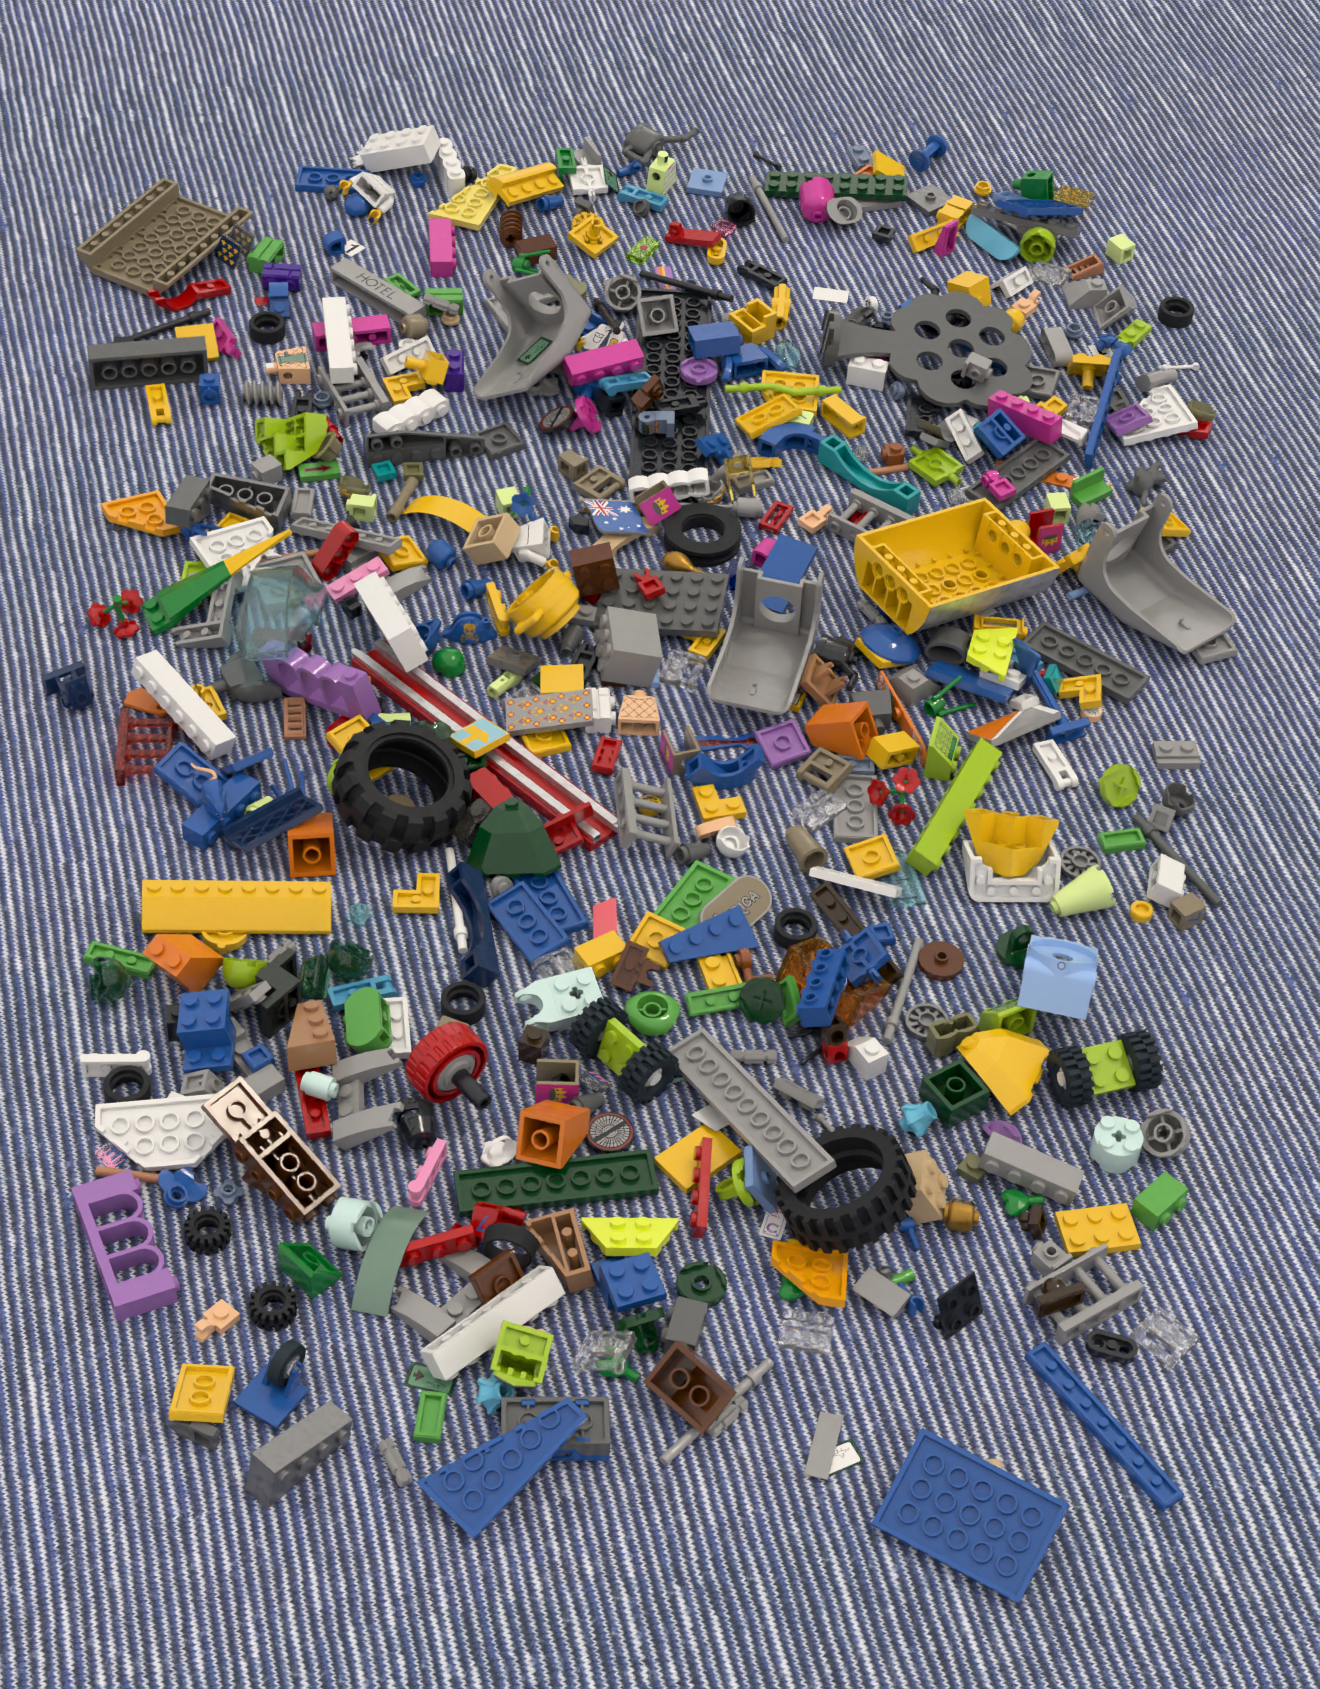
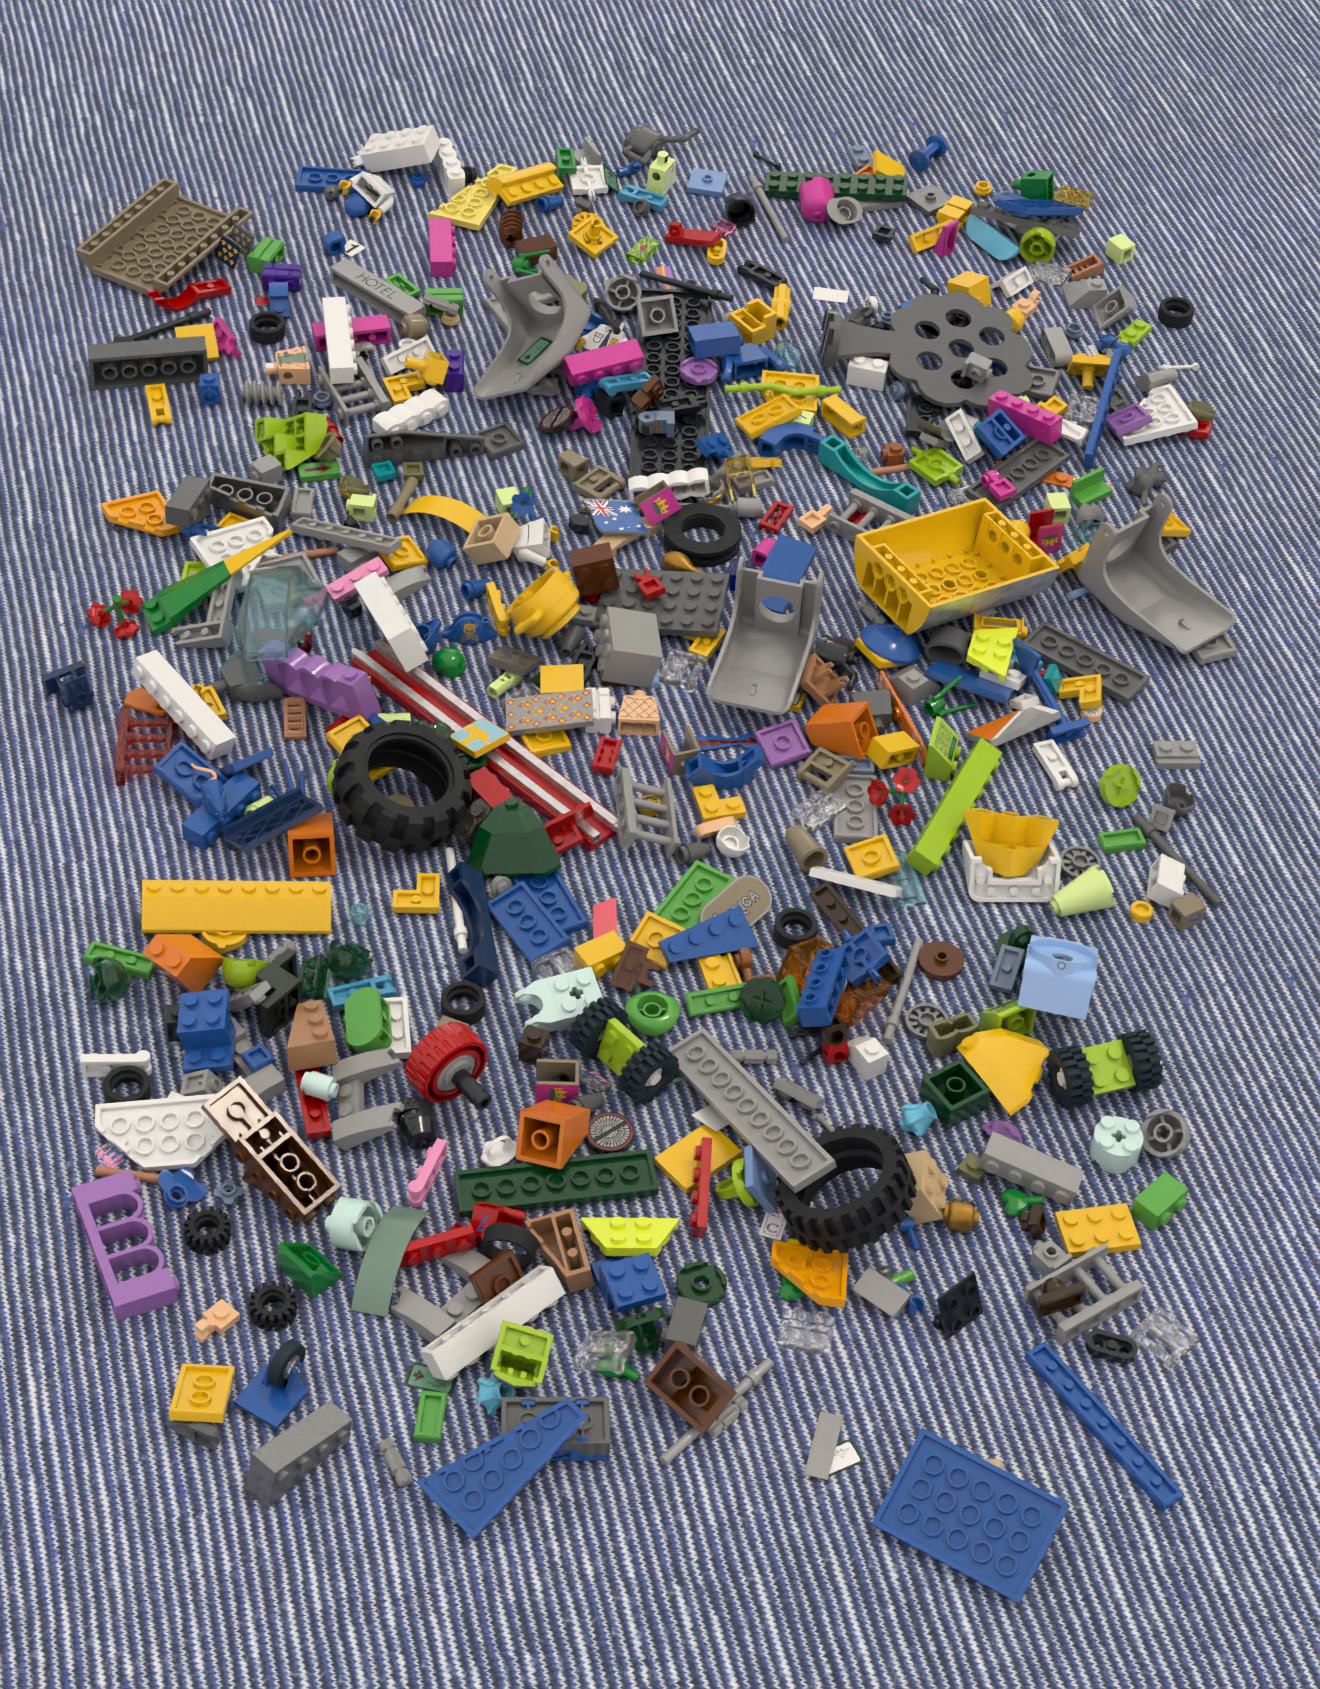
(335, 550): red beam -> none
(1006, 968): none -> sand blue plate

